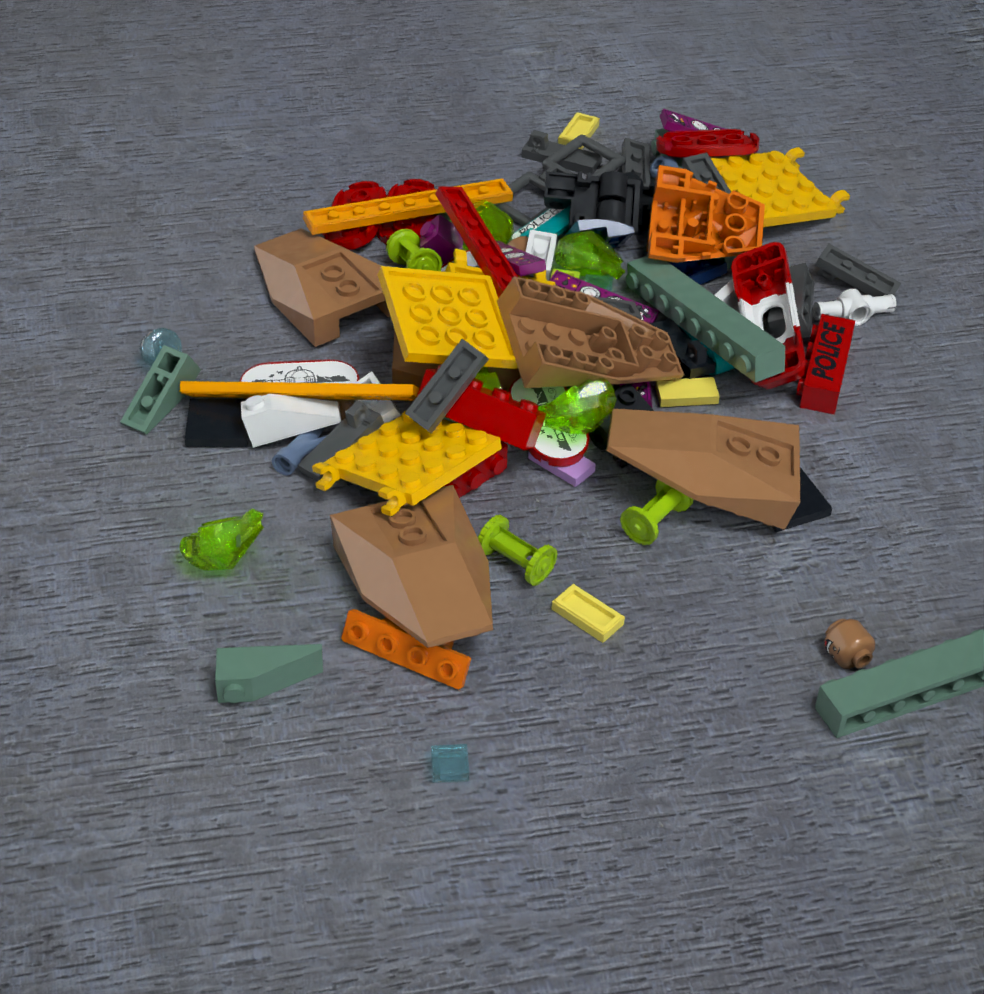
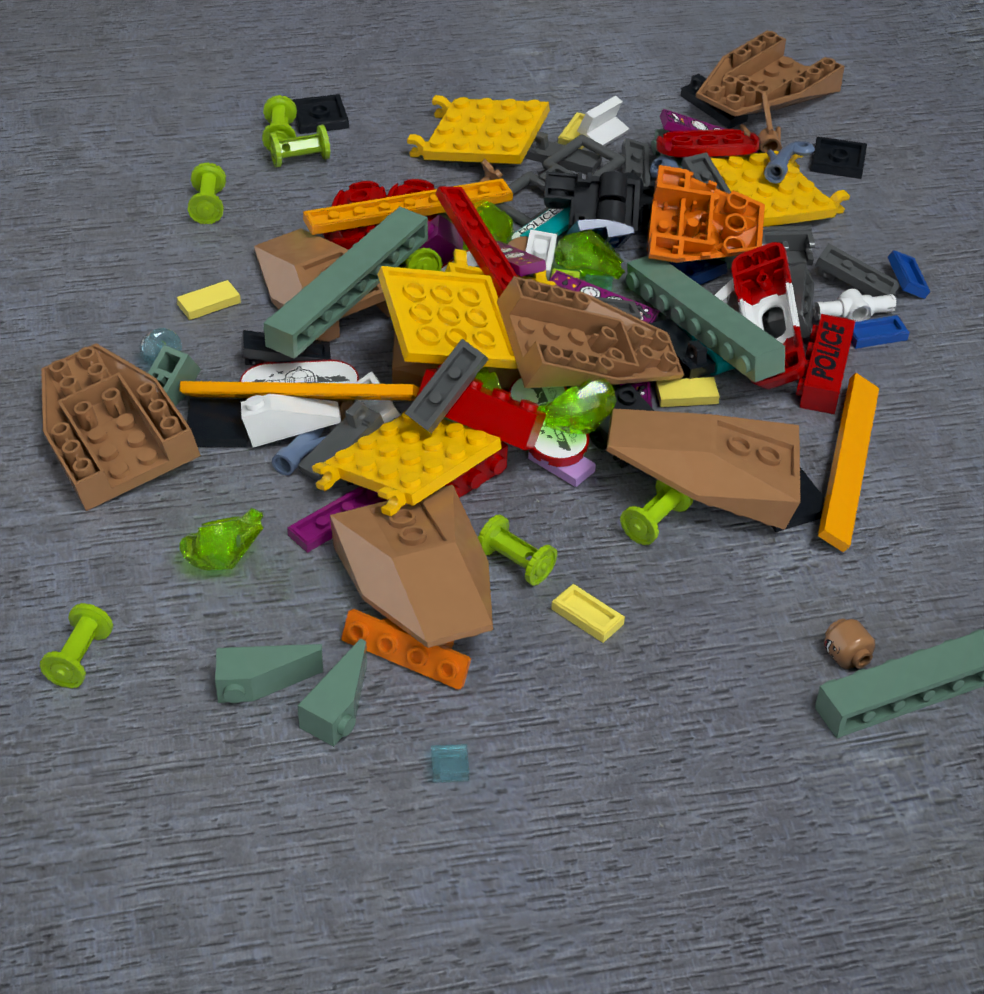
(64, 667): none -> lime hose
(110, 424): none -> medium nougat wedge
(206, 206): none -> lime hose
(208, 300): none -> light yellow tile
(256, 352): none -> black hinge
(279, 112): none -> lime hose
(300, 145): none -> lime hose
(316, 527): none -> magenta tile
(320, 111): none -> black tile
(333, 703): none -> sand green slope
(344, 282): none -> sand green brick
(482, 130): none -> yellow plate
(489, 171): none -> medium nougat plant
(602, 122): none -> white panel
(689, 93): none -> black hinge
(761, 67): none -> medium nougat wedge
(768, 137): none -> medium nougat plant
(777, 167): none -> sand blue plant
(796, 241): none -> dark grey hinge
(839, 157): none -> black tile
(848, 463): none -> light orange tile
(879, 332): none -> blue tile
(908, 274): none -> blue tile

